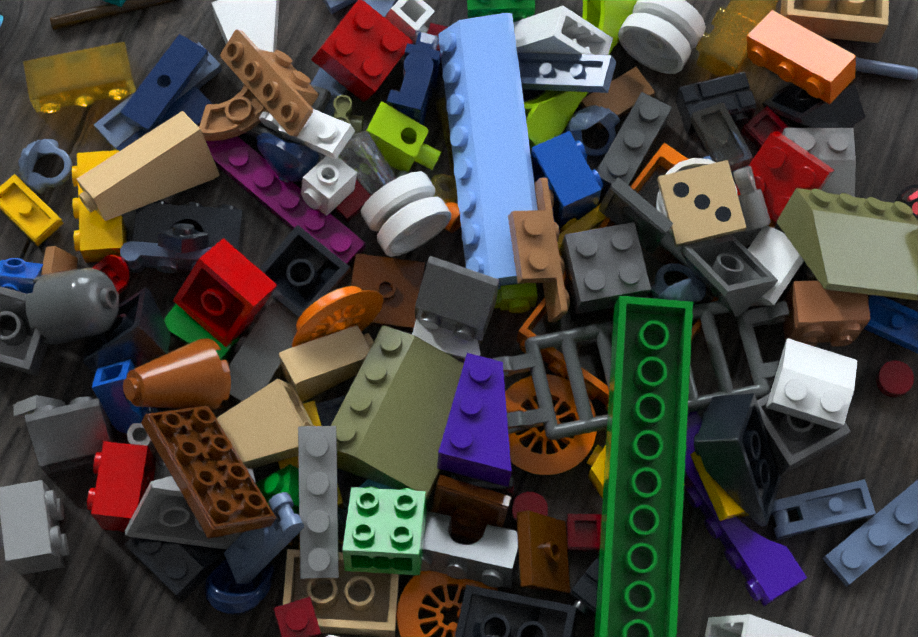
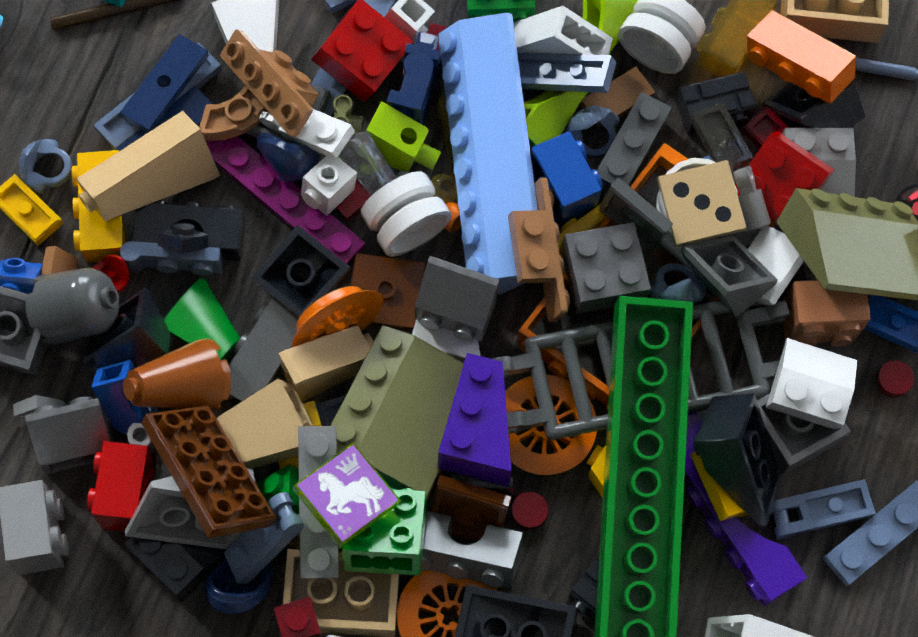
(79, 77): clear yellow brick -> none
(224, 292): red brick -> none
(346, 495): none -> tile
(517, 297): lime plate -> none
(543, 553): reddish brown plate -> none
(583, 532): dark red tile -> none

